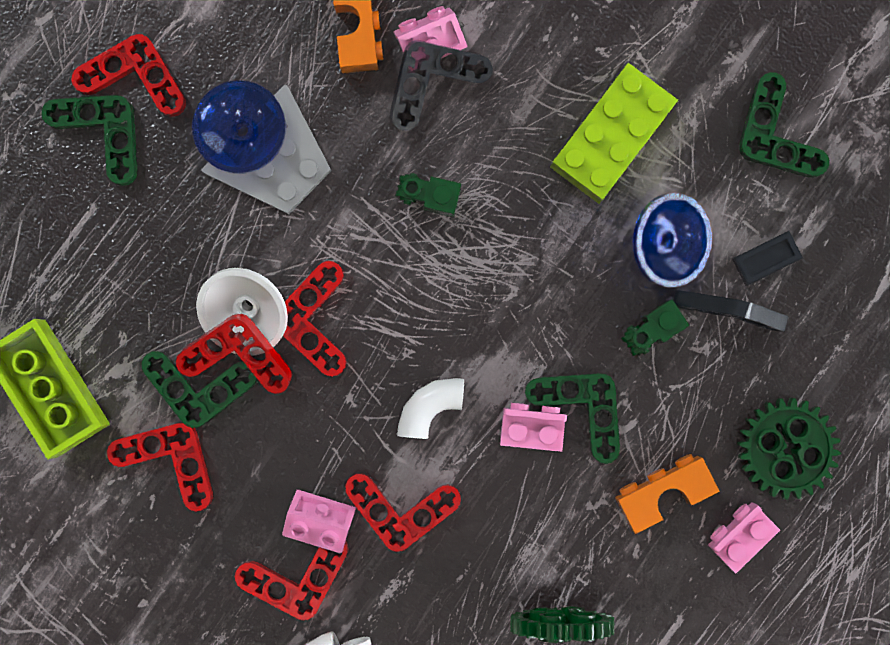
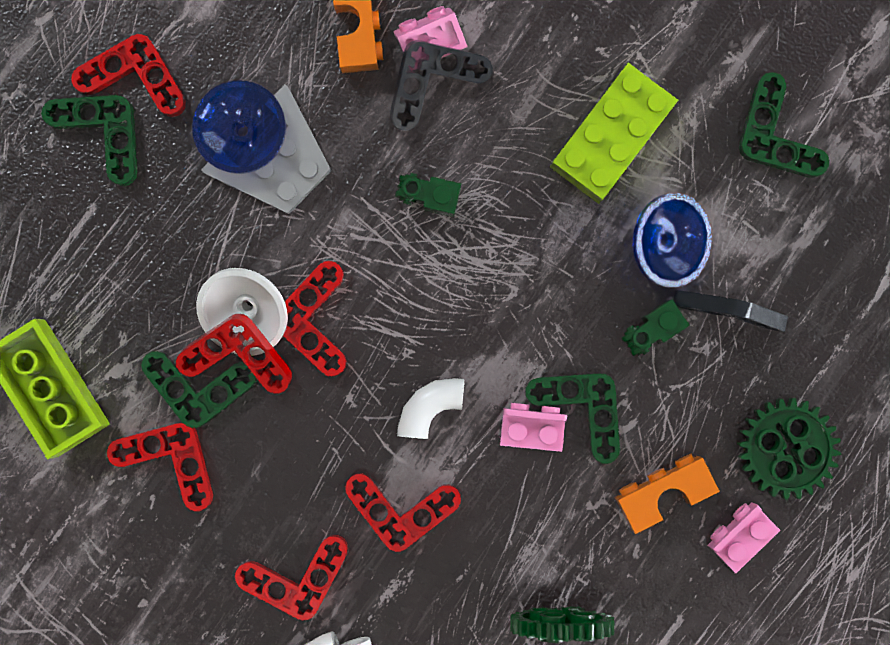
(318, 521): bright pink bracket -> none
(767, 258): black tile -> none

